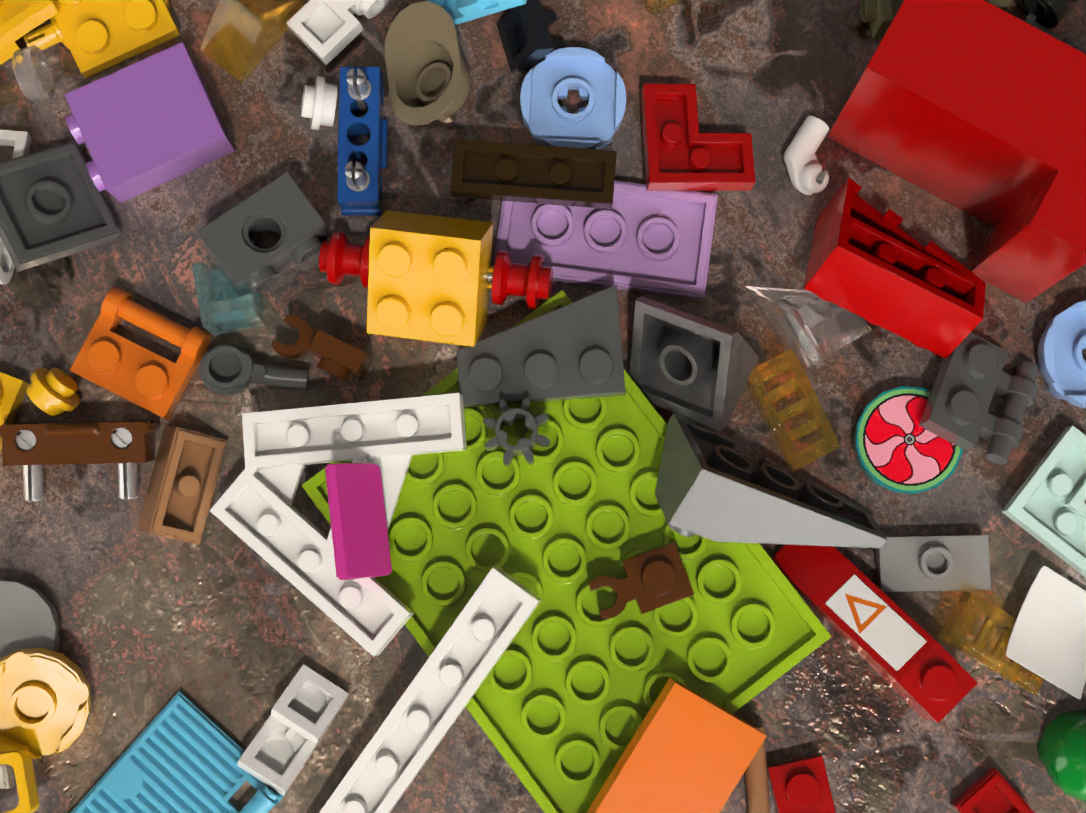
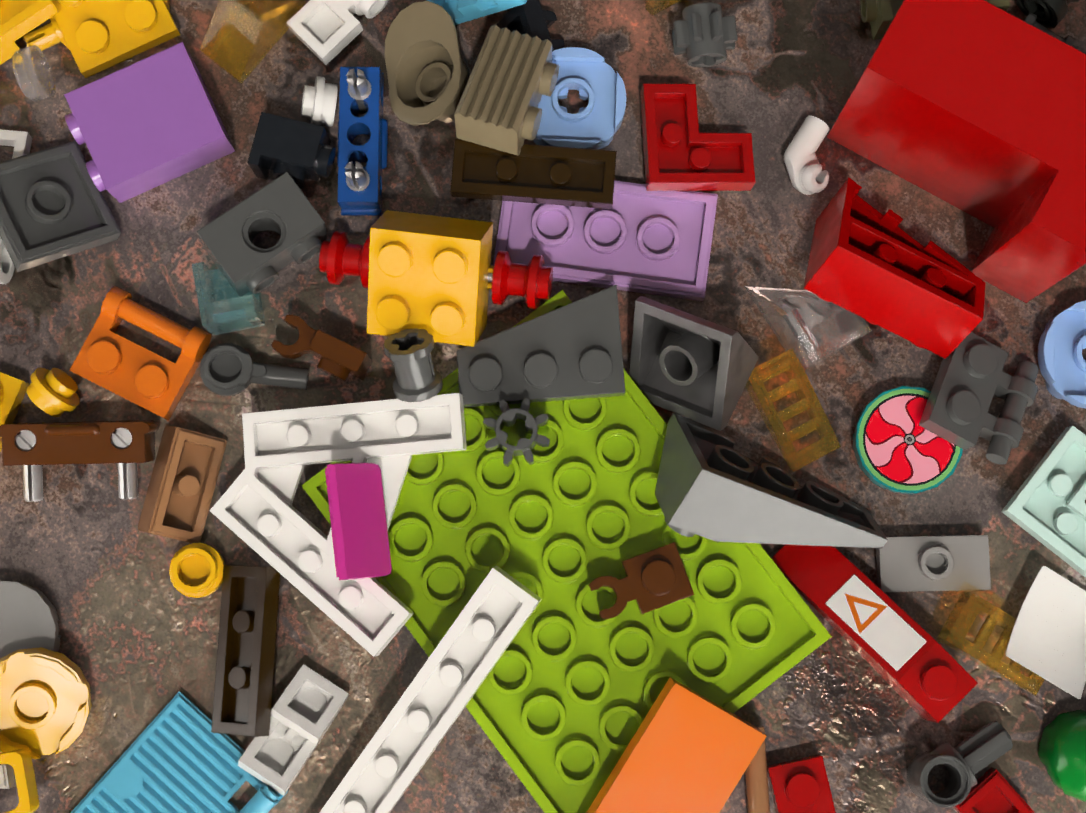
(196, 570): none -> yellow plate
(246, 651): none -> dark brown plate
(292, 148): none -> black brick
(413, 365): none -> dark grey bush
(505, 91): none -> dark tan brick
(704, 34): none -> dark grey gear
(962, 764): none -> dark grey axle

